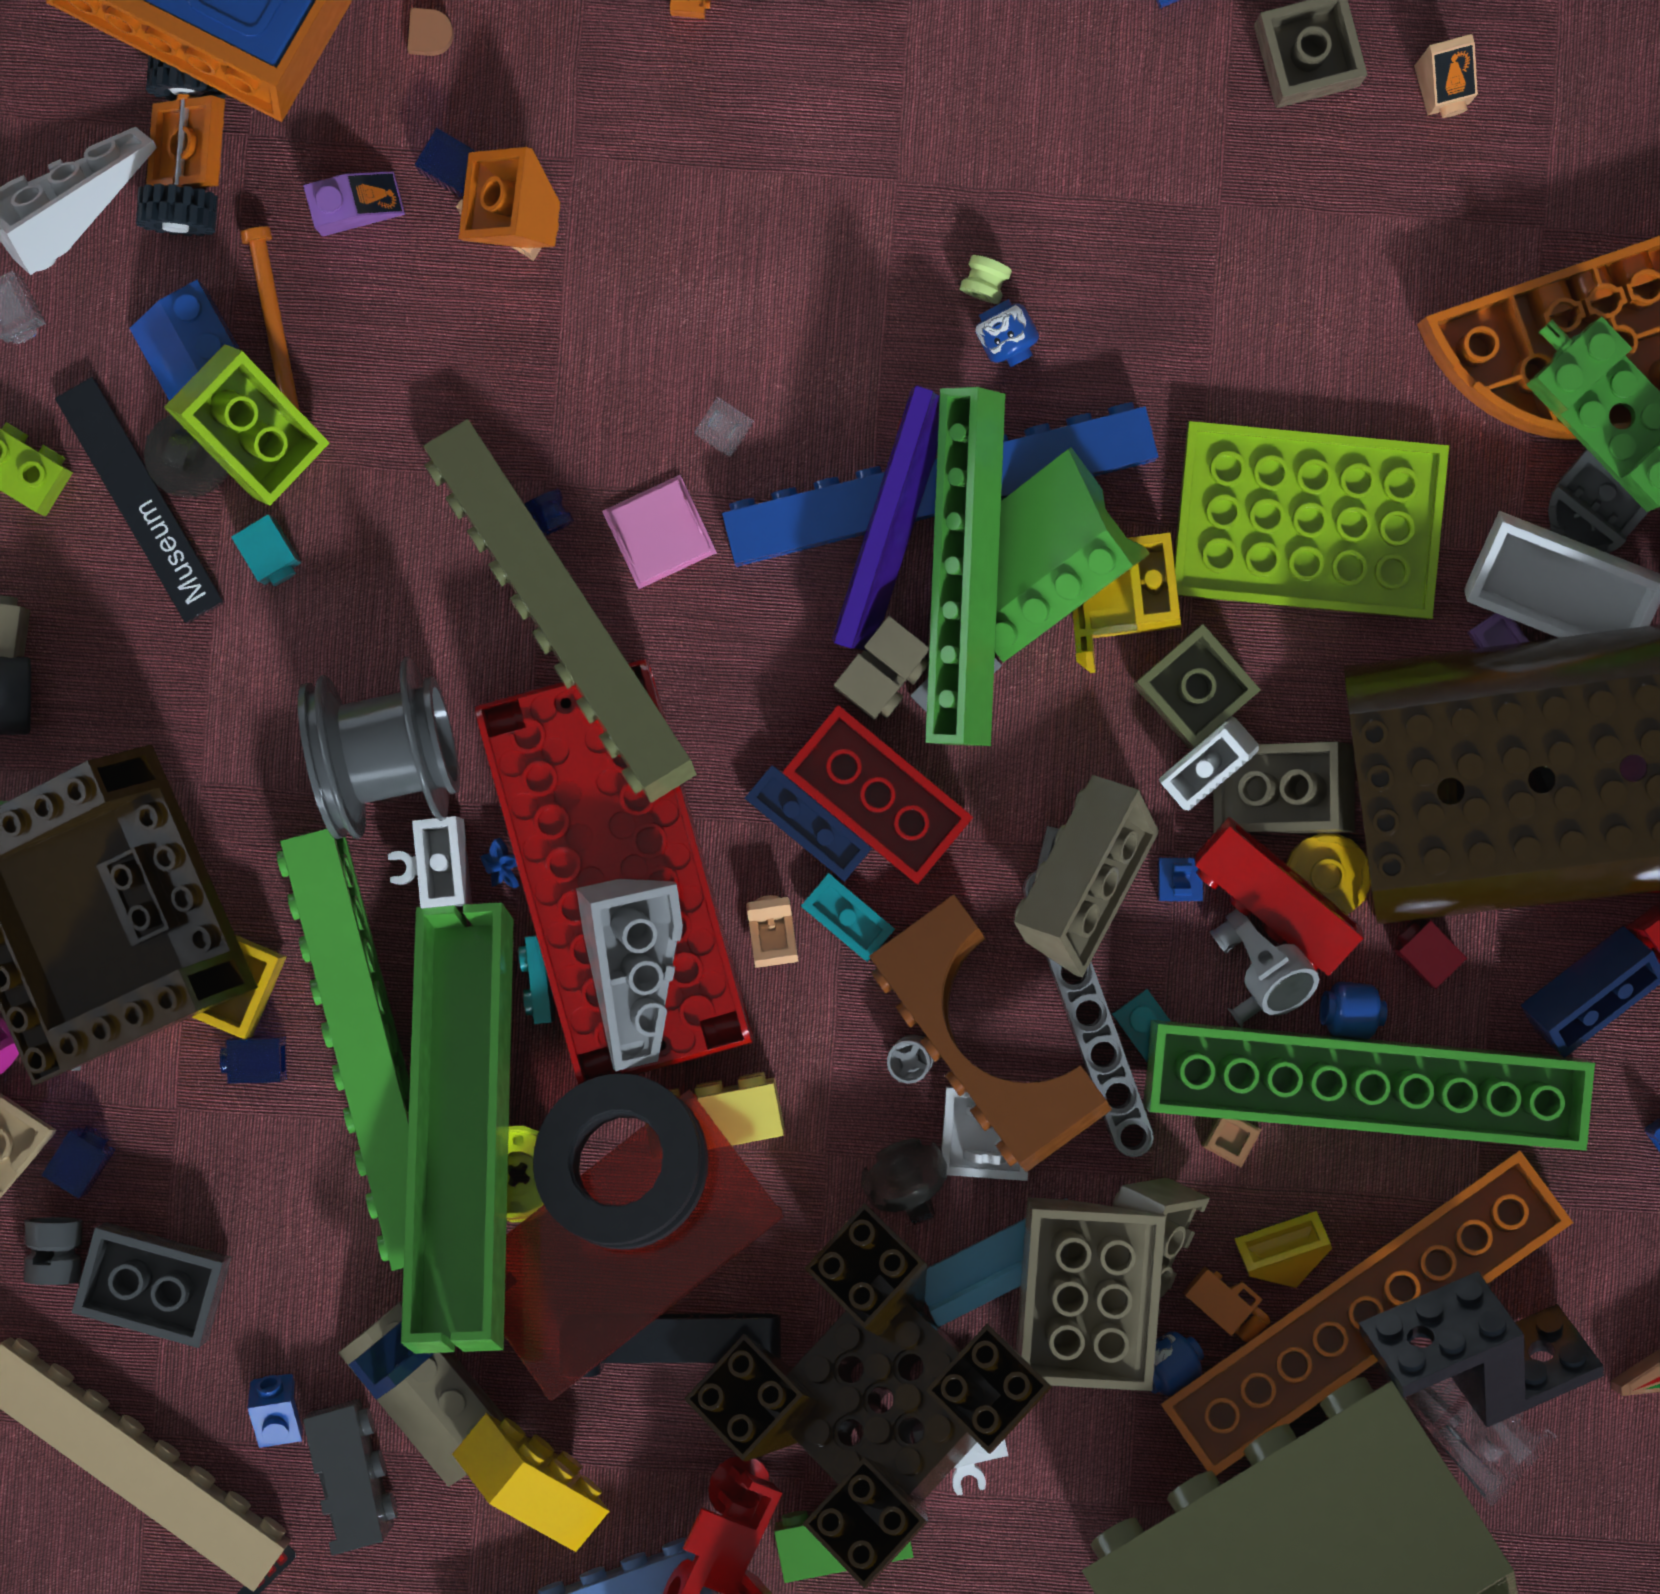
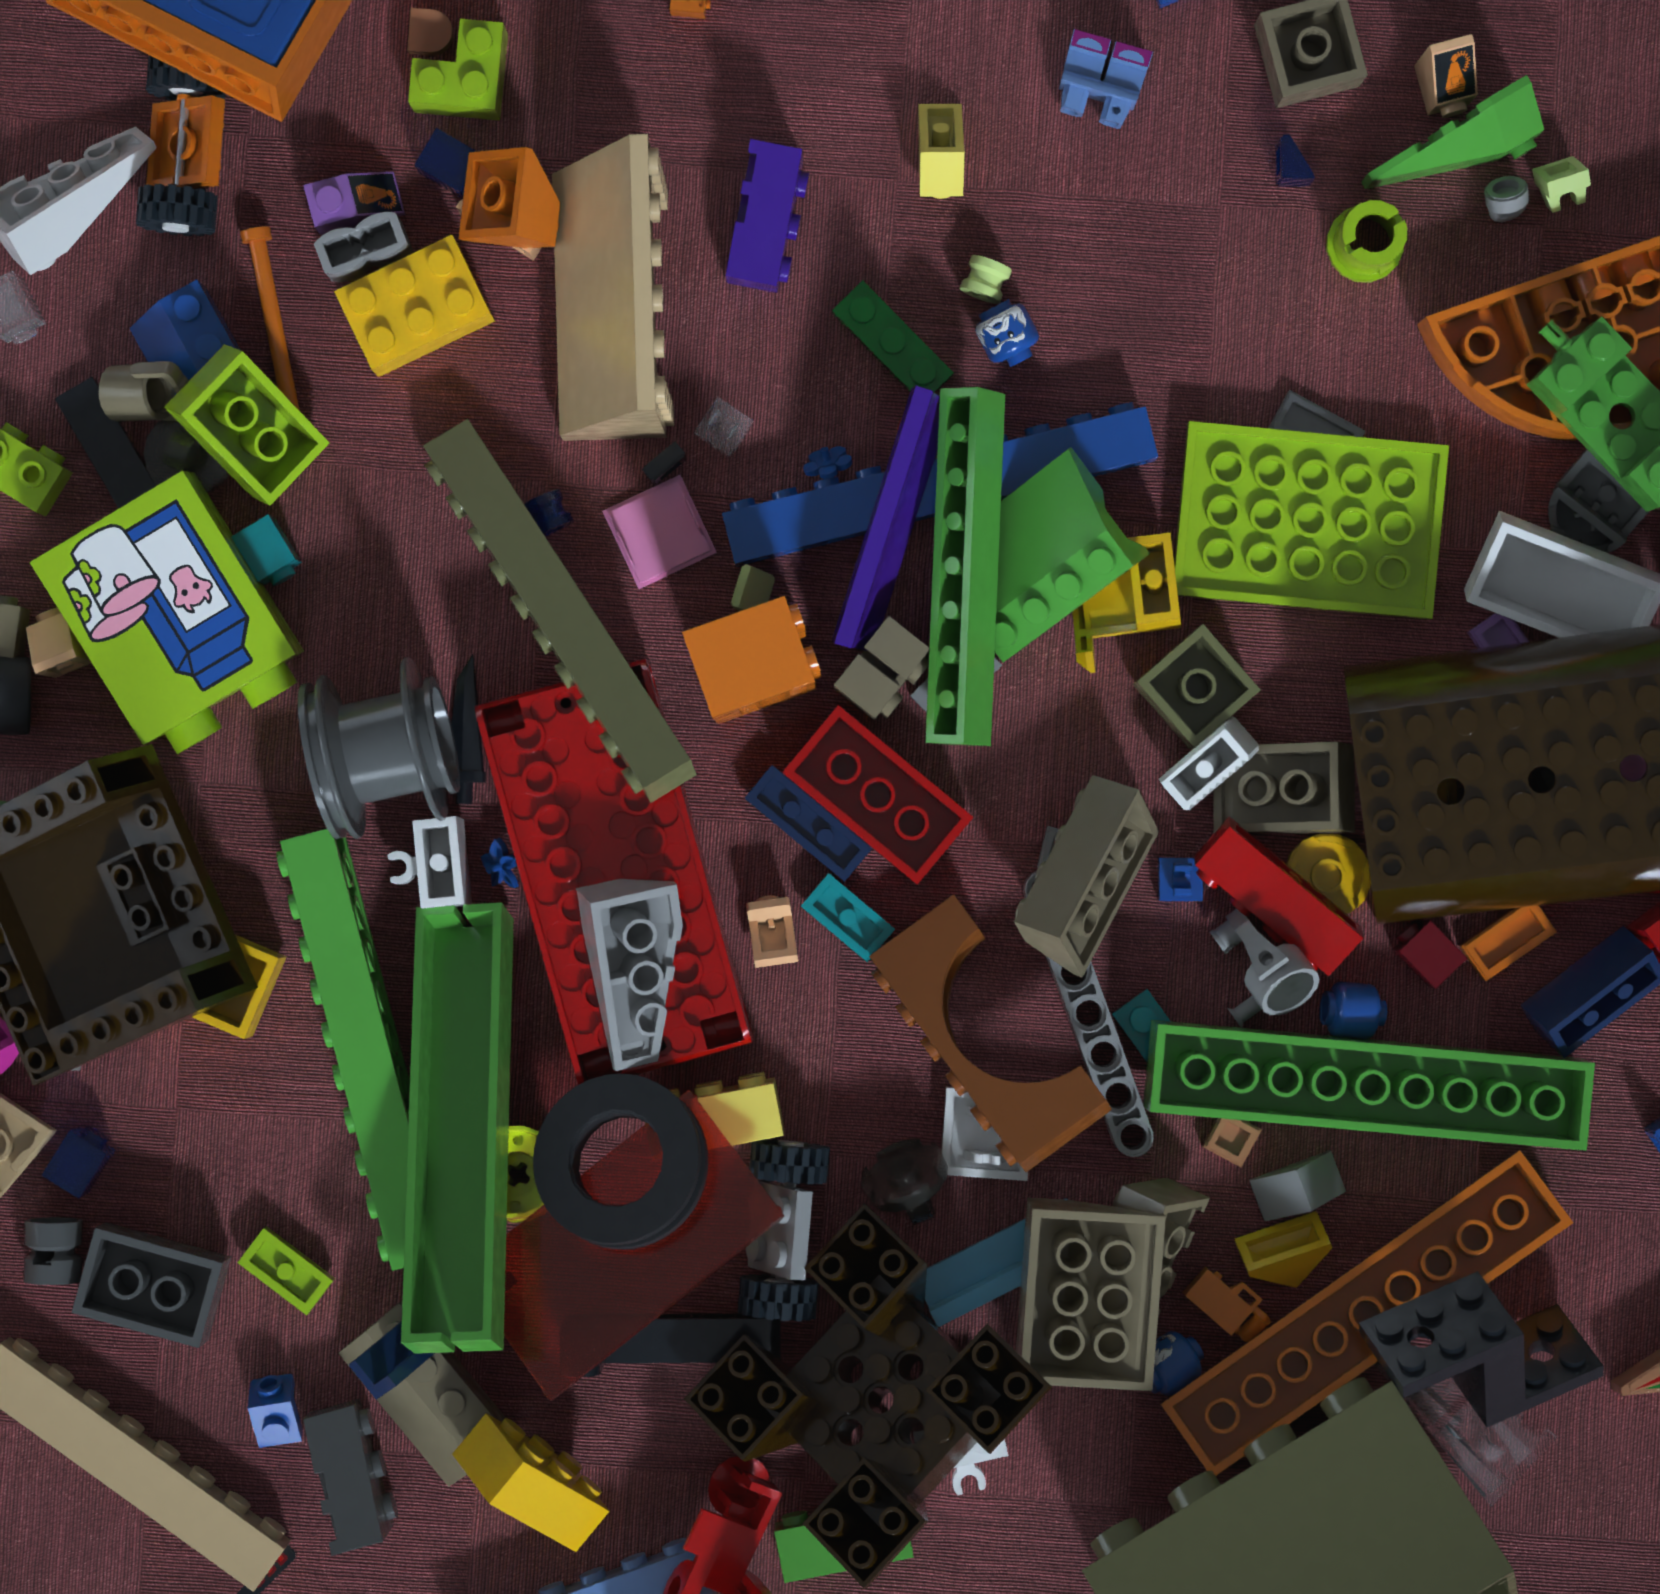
(54, 646): none -> light nougat slope
(140, 390): none -> dark tan piece
(170, 612): none -> brick
(254, 1060): clear blue brick -> none
(286, 1270): none -> lime plate
(353, 251): none -> light grey brick
(414, 306): none -> yellow brick
(467, 734): none -> black bar
(471, 84): none -> lime brick
(539, 998): teal plate -> none
(610, 295): none -> tan slope
(664, 463): none -> black tile
(752, 588): none -> yellowish green slope
(752, 659): none -> orange brick
(767, 216): none -> dark purple wedge
(784, 1246): none -> plate
(827, 462): none -> blue plant
(891, 340): none -> green plate
(907, 1066): light grey wheel -> none
(941, 150): none -> light yellow slope
(1083, 74): none -> medium blue hips
(1291, 165): none -> clear blue slope
(1298, 1187): none -> light grey slope
(1305, 416): none -> flat silver tile
(1362, 264): none -> lime piece
(1491, 131): none -> bright green wedge
(1506, 198): none -> light grey tile
(1506, 940): none -> orange tile
(1561, 178): none -> yellowish green tile

